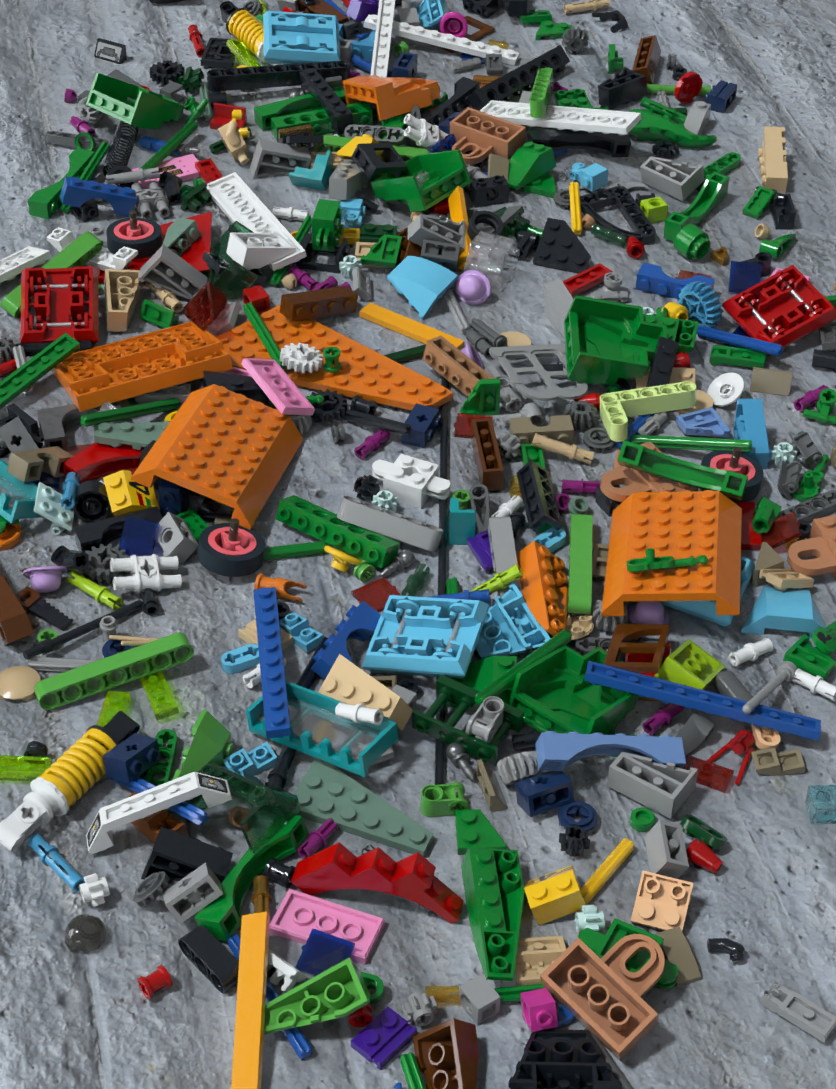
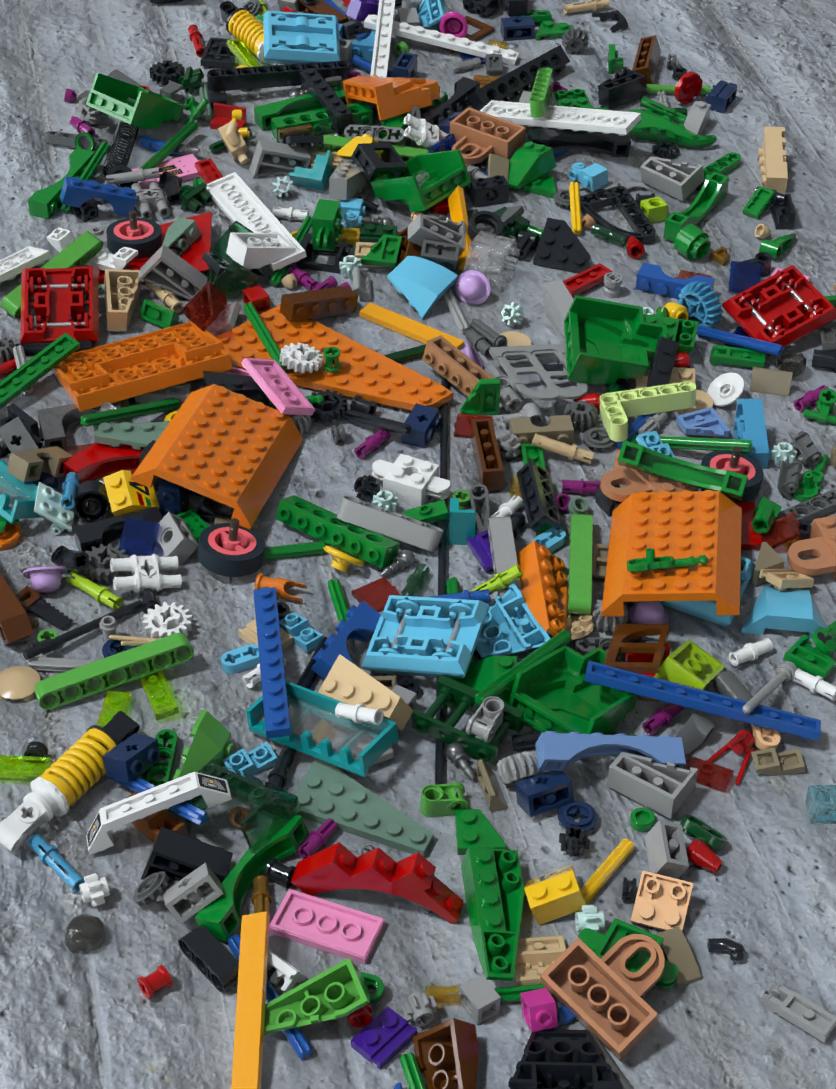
(110, 51): slope -> none
(167, 621): none -> white gear
(284, 182): none -> light aqua gear
(323, 952): clear blue piece -> none
(338, 599): none -> green axle
(364, 571): bright green bush -> none
(379, 221): none -> flat silver bar
(429, 512): none -> green plate
(512, 314): none -> light aqua gear
(517, 28): none -> dark blue brick
(611, 296): light grey axle -> none
(629, 888): none -> black bush
(652, 441): none -> medium azure slope
(792, 363): none -> clear smoke hair

